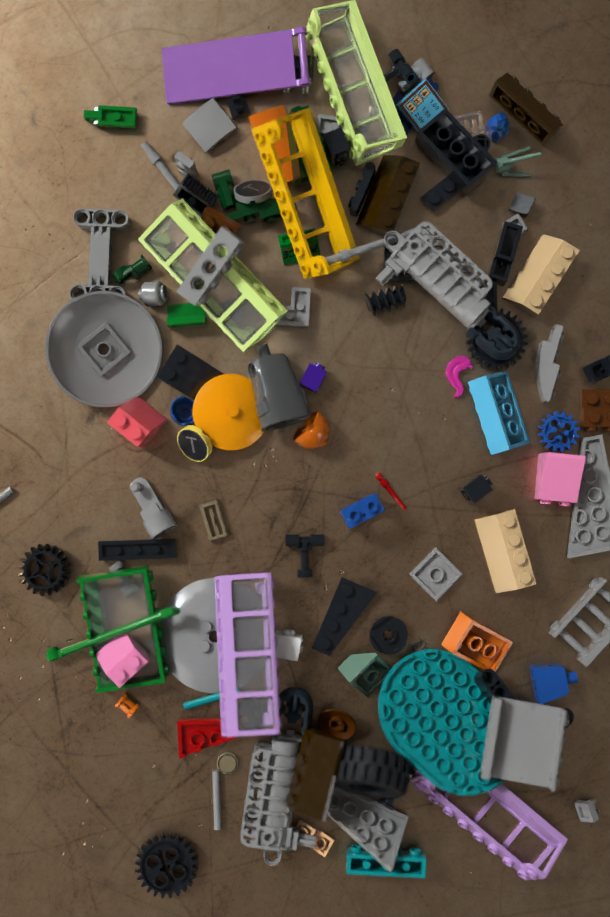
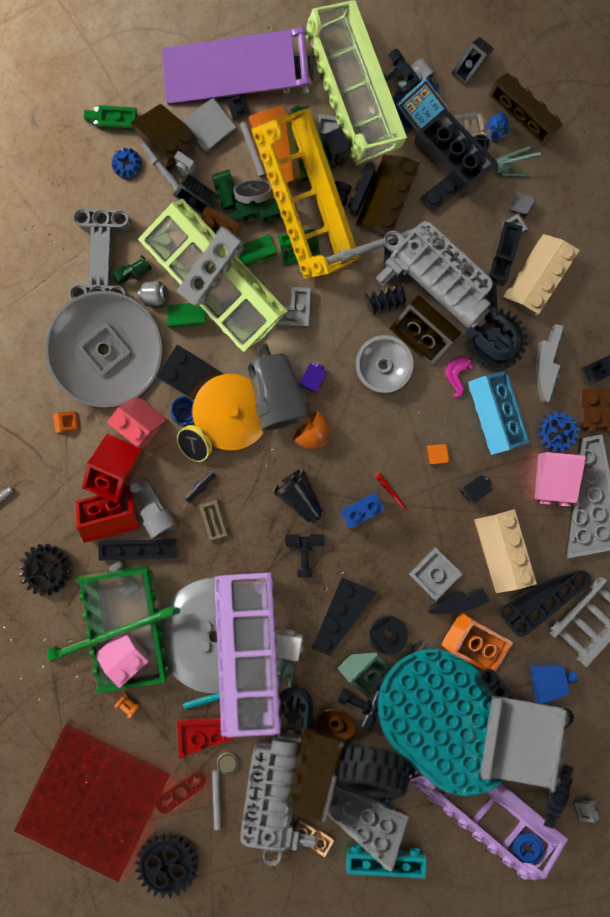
(65, 421): none -> orange slope
(92, 802): none -> clear red plate
(103, 518): none -> red slope
(111, 468): none -> red slope
(130, 169): none -> blue gear
(164, 134): none -> dark brown slope
(166, 796): none -> clear red beam
(199, 486): none -> black bar
(252, 148): none -> light grey bar
(257, 251): none -> green panel
(284, 668): none -> sand green plant
(299, 496): none -> black cone
(343, 191): none -> black wheel
(369, 707): none -> black bar
(389, 351): none -> light grey dish
(425, 330): none -> dark brown slope
(437, 454): none -> orange slope
(459, 602): none -> black slope
(472, 60): none -> black slope
(528, 857): none -> blue gear
(535, 598): none -> black beam
(558, 799): none -> black gear

